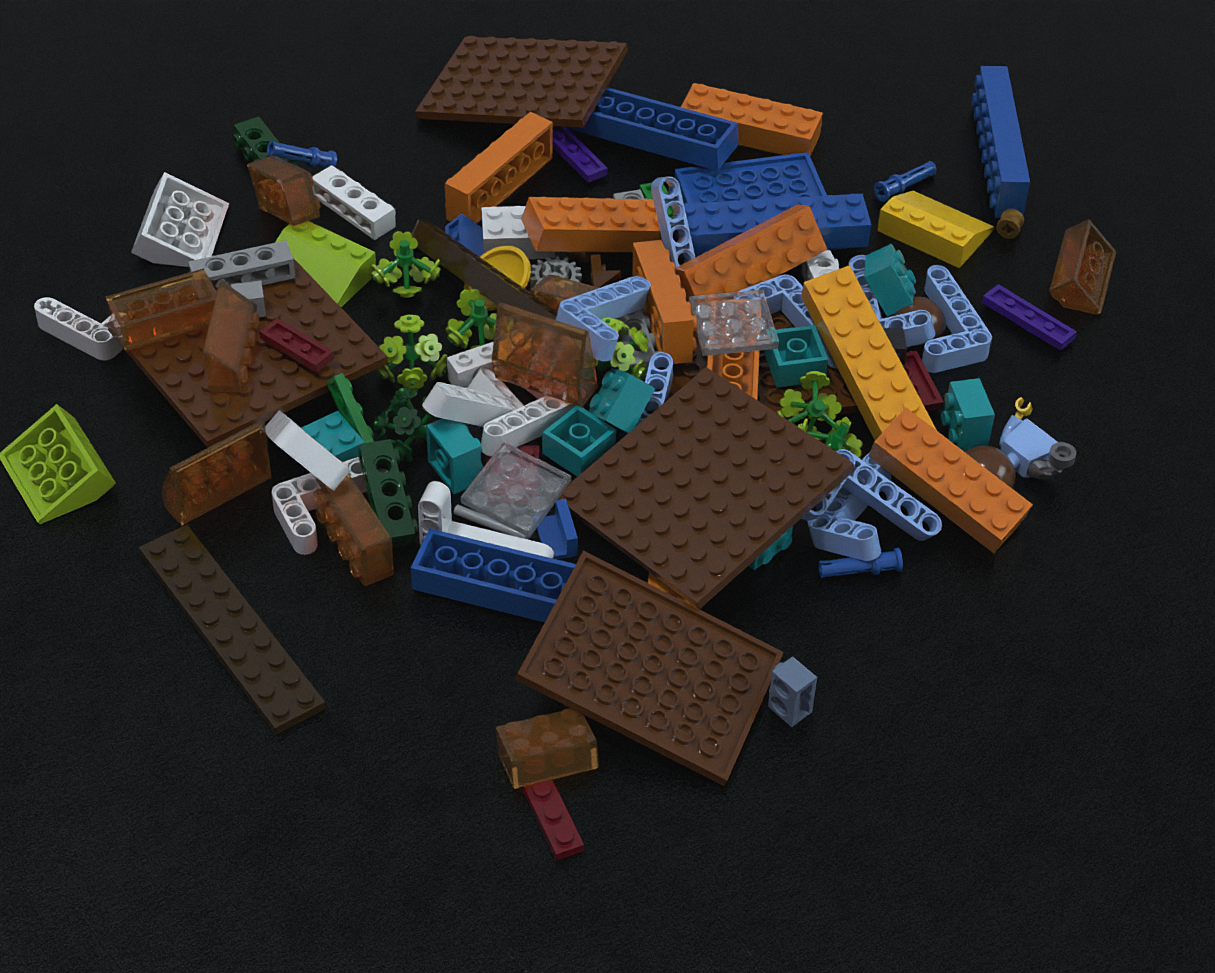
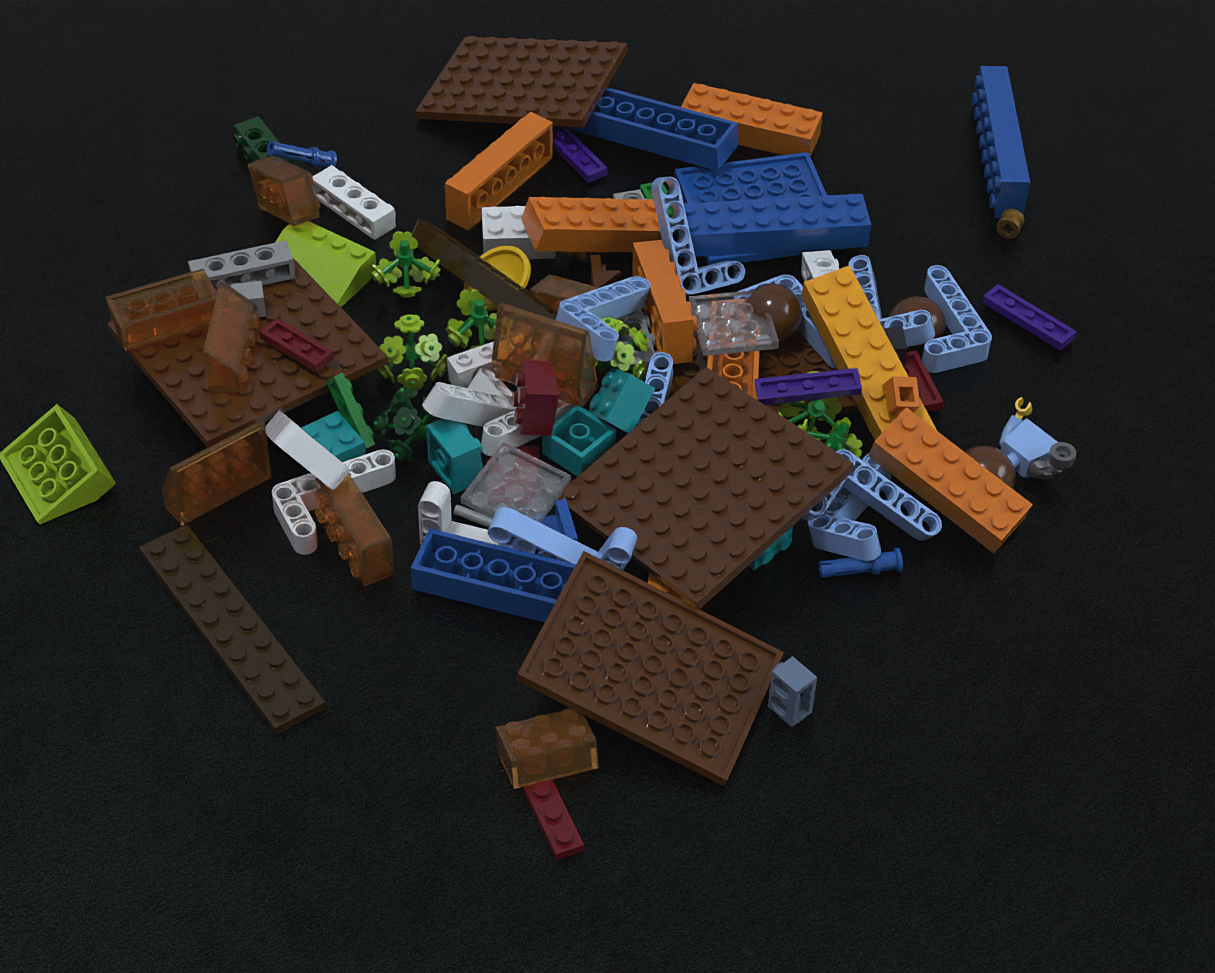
(76, 329): white beam -> none
(179, 224): white slope -> none
(382, 455): dark green brick -> none
(466, 233): blue panel -> none
(530, 536): none -> light blue beam
(535, 398): none -> dark red brick
(554, 267): light grey gear -> none
(754, 255): orange brick -> none
(782, 306): none -> reddish brown piece
(797, 354): teal brick -> none
(808, 386): none -> dark purple plate
(890, 279): teal brick -> none
(898, 183): blue pin -> none
(901, 393): none -> orange brick
(932, 227): yellow slope -> none
(968, 414): teal brick -> none
(1083, 269): clear orange slope -> none

